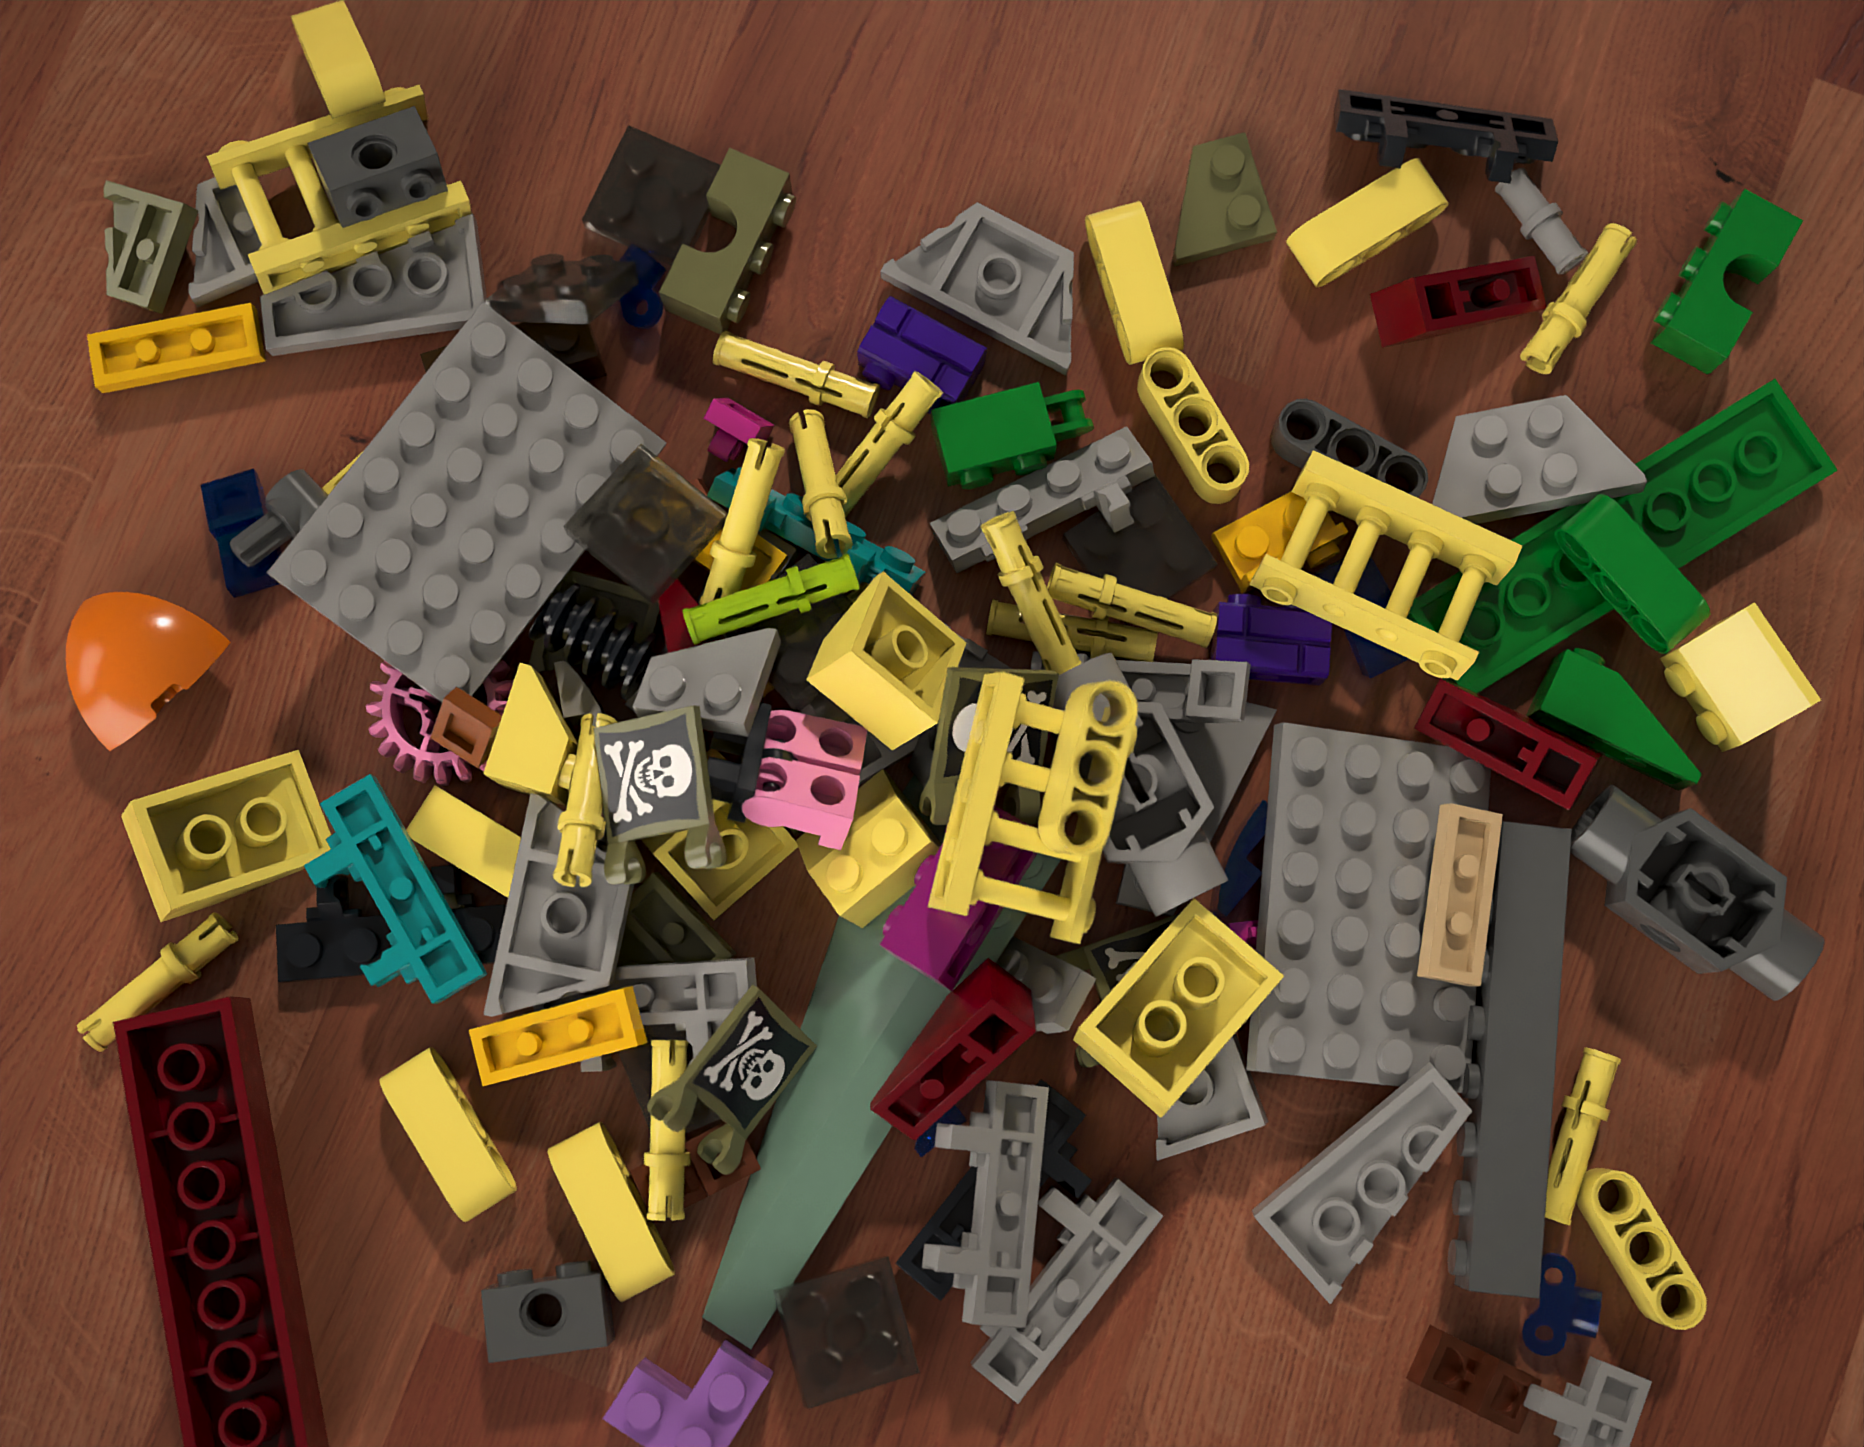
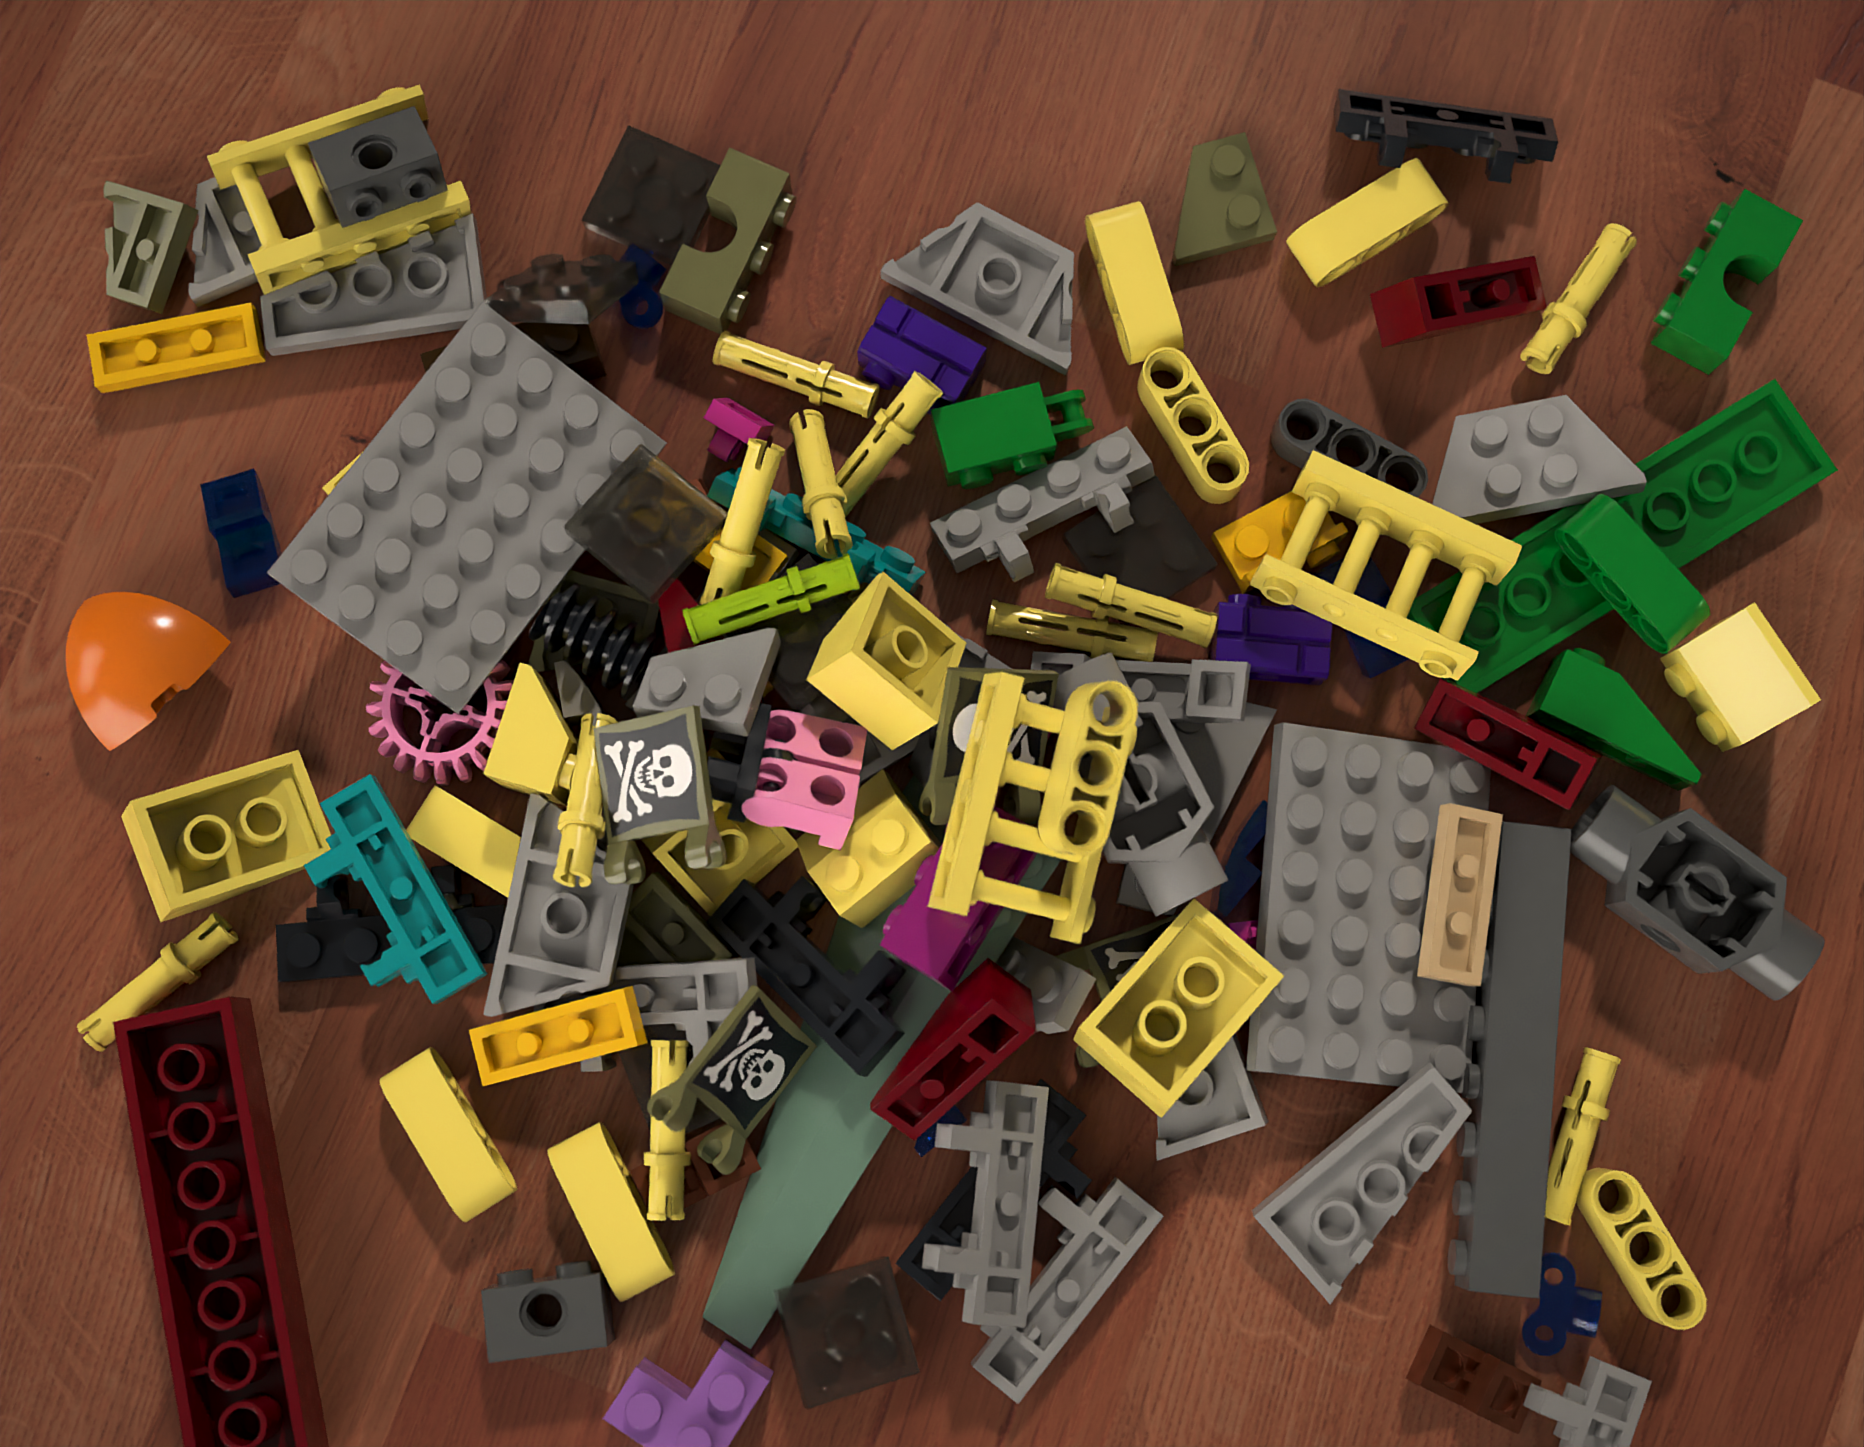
(289, 508): dark grey axle -> none
(338, 59): light yellow beam -> none
(466, 727): dark orange plate -> none
(837, 1005): none -> black hinge
(1023, 577): light yellow pin -> none
(1541, 222): light grey pin -> none

